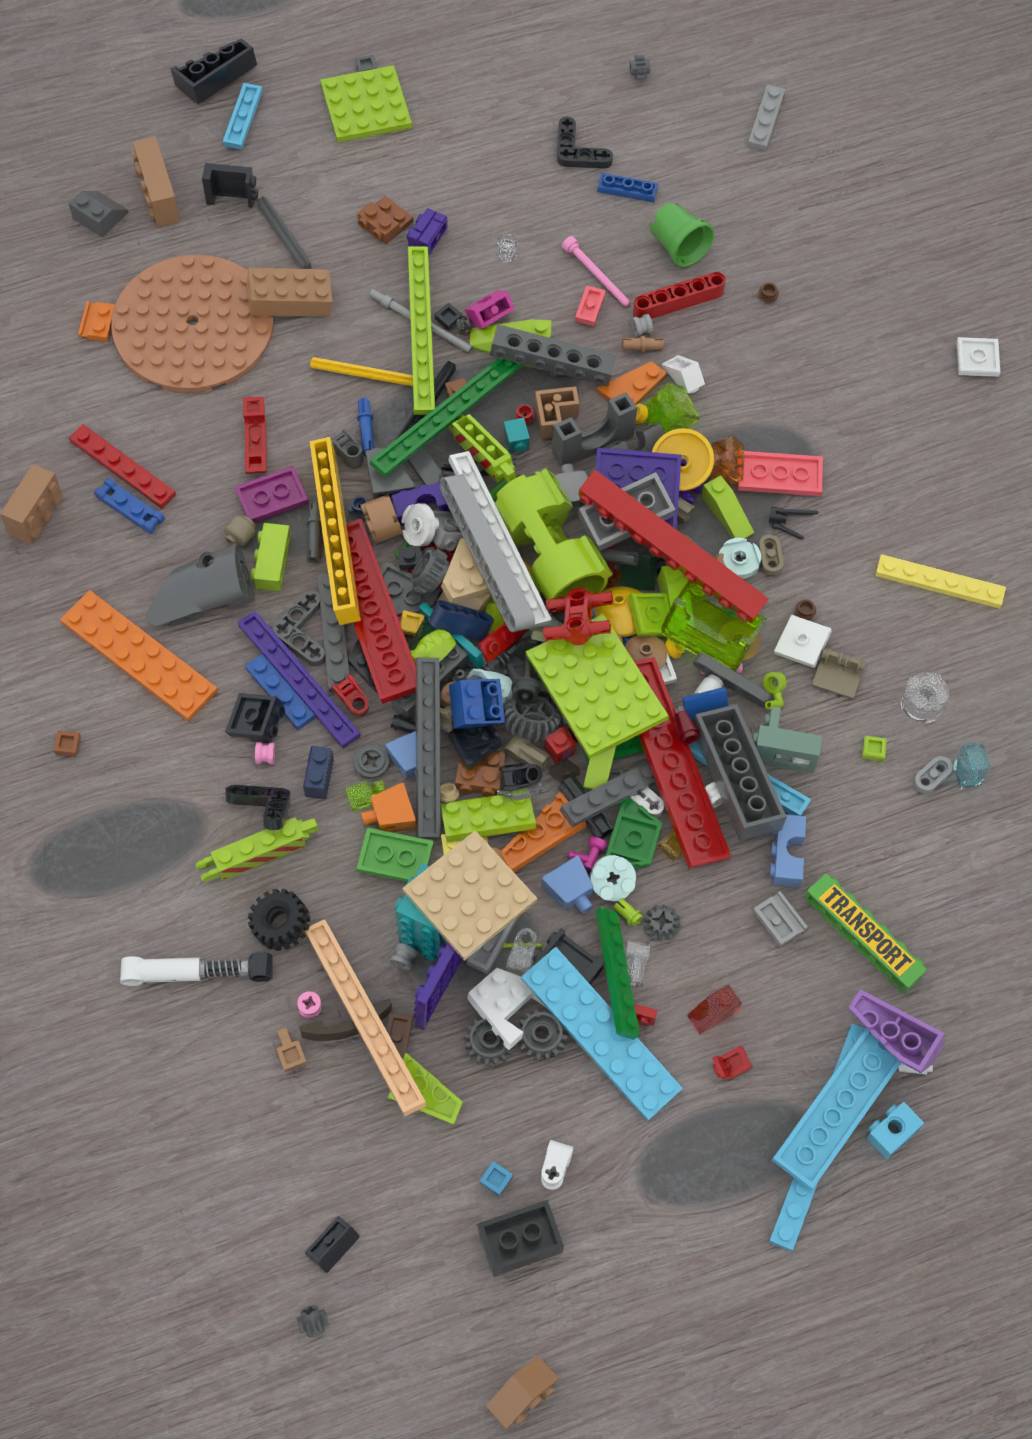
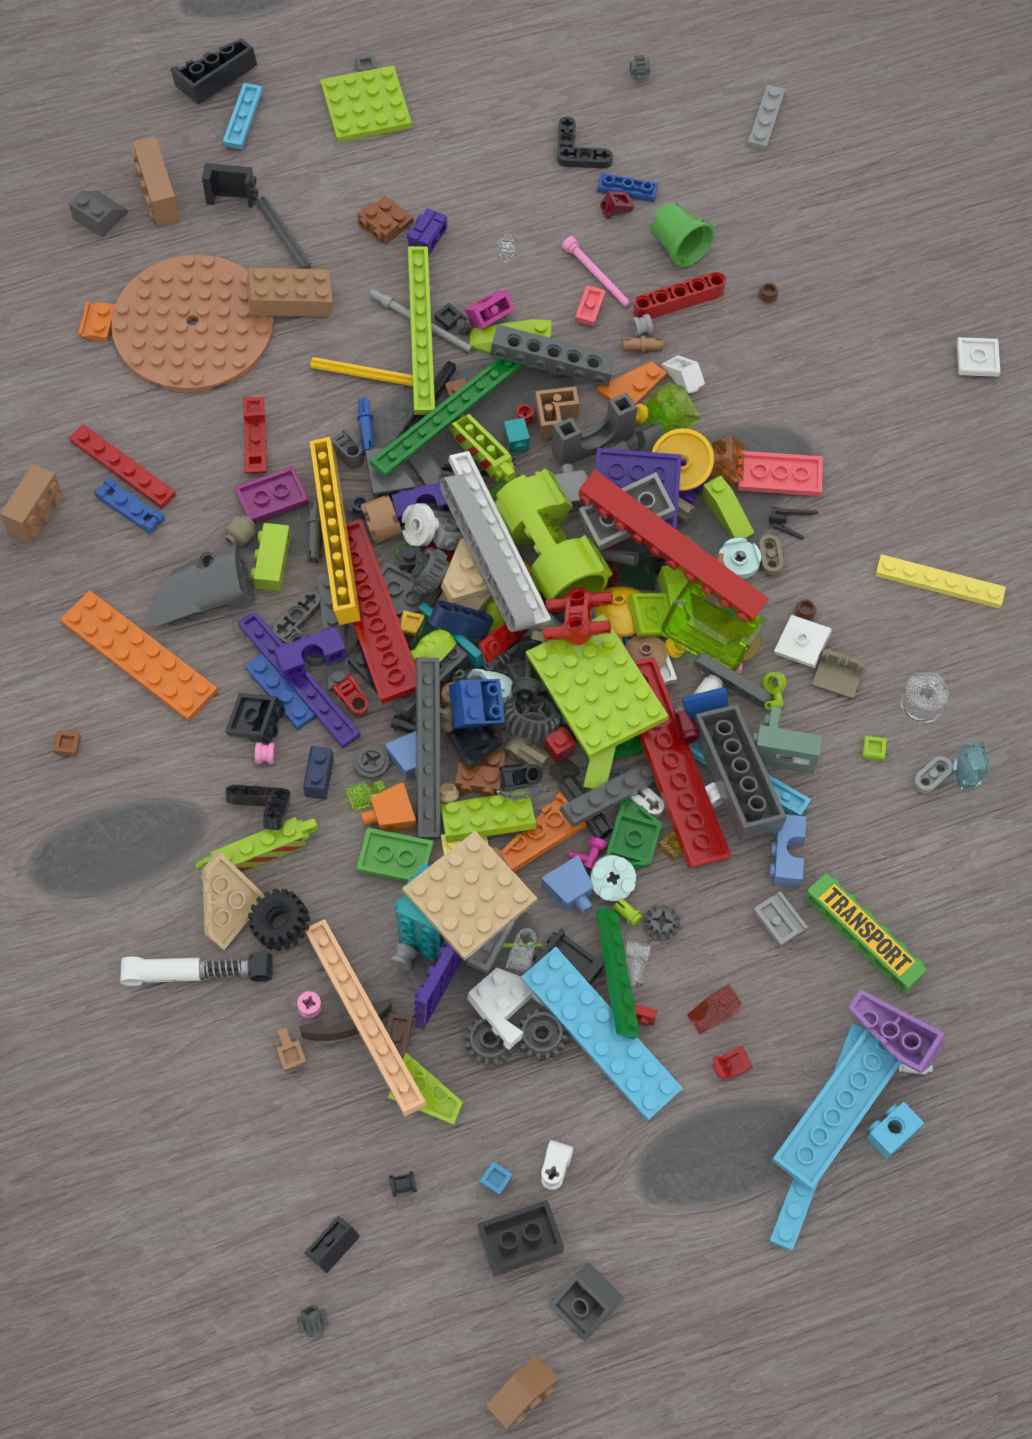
(226, 900): none -> tan plate
(325, 643): none -> dark purple arch
(402, 1184): none -> black bush
(586, 1301): none -> dark grey slope
(617, 202): none -> dark red bracket

